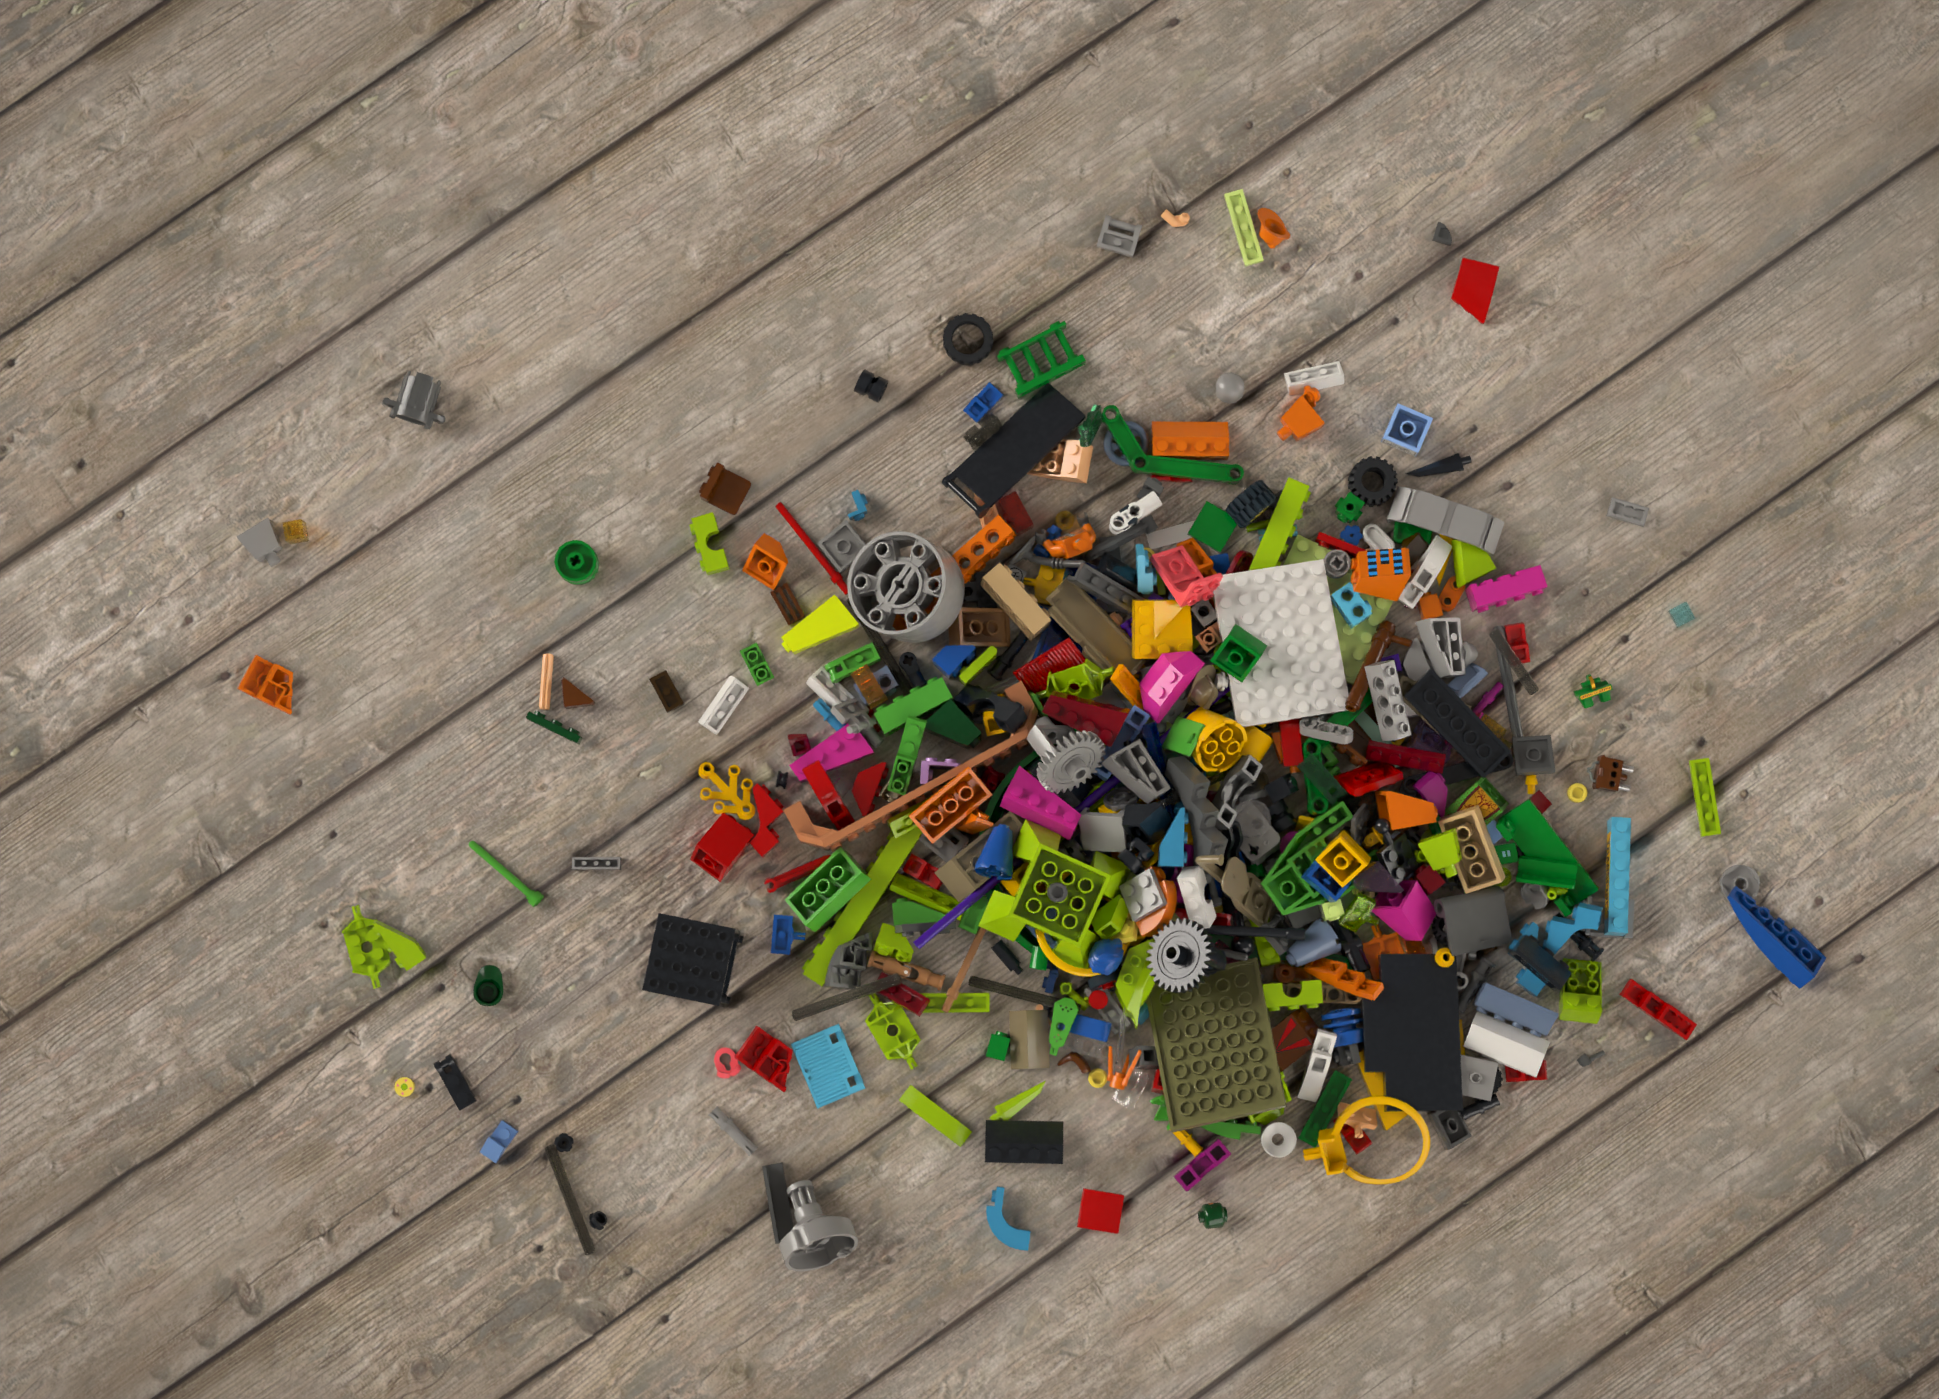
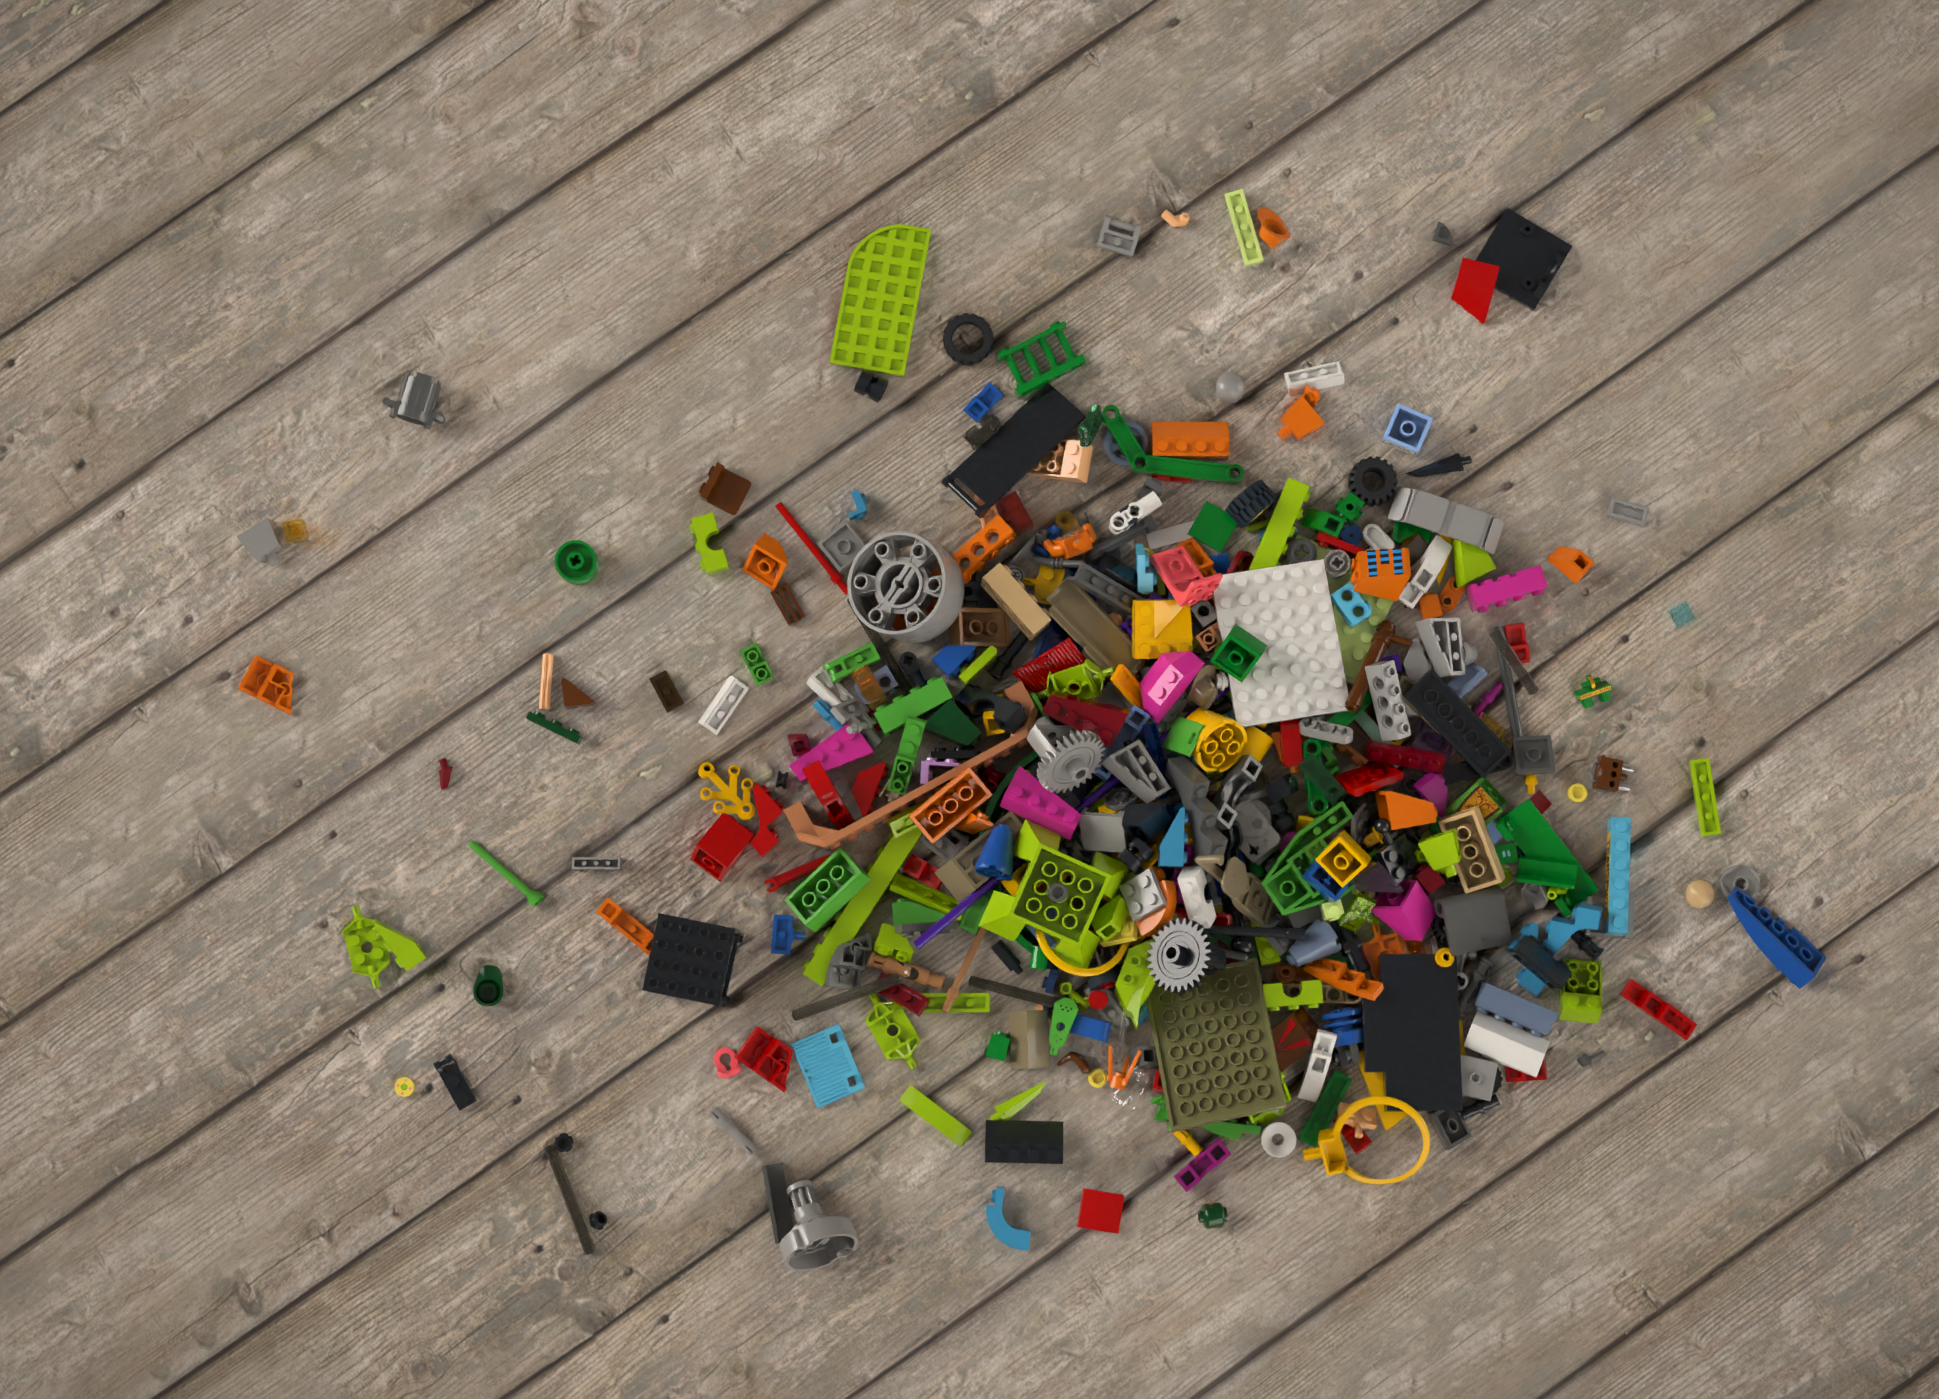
(444, 773): none -> dark red bar
(498, 1141): medium blue slope -> none
(626, 924): none -> orange slope
(820, 626): neon yellow slope -> none
(881, 300): none -> lime plate
(959, 754): none -> black hinge
(1105, 956): blue hair -> none
(1295, 546): none -> dark grey gear
(1322, 522): none -> green slope
(1523, 258): none -> black piece
(1571, 562): none -> orange slope
(1700, 893): none -> tan hair

